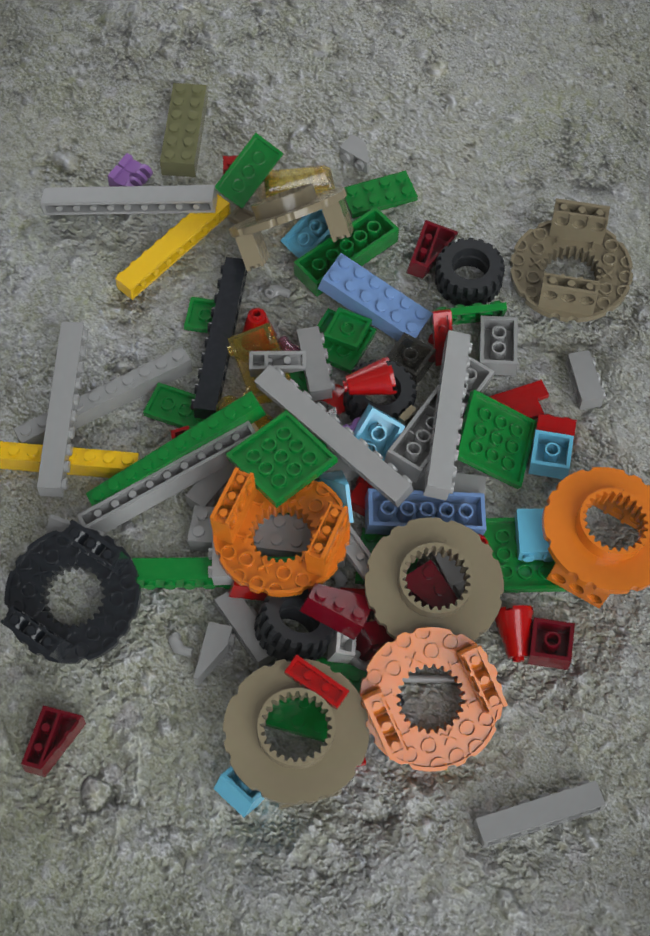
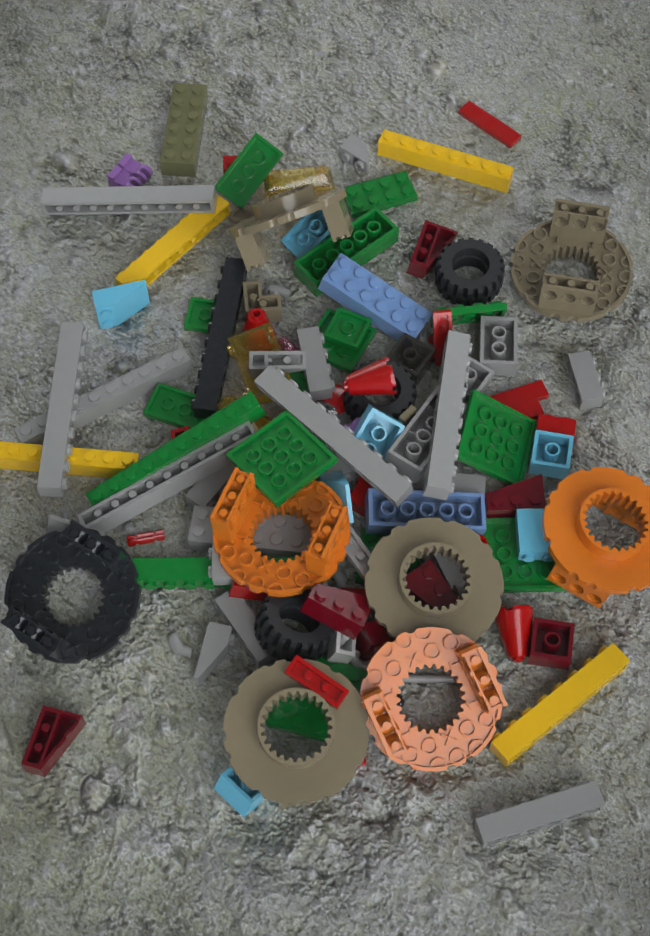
(120, 302): none -> medium azure slope
(145, 537): none -> red axle
(269, 303): none -> dark tan brick
(445, 161): none -> yellow brick
(489, 124): none -> red tile
(521, 495): none -> dark red wedge
(559, 704): none -> yellow brick

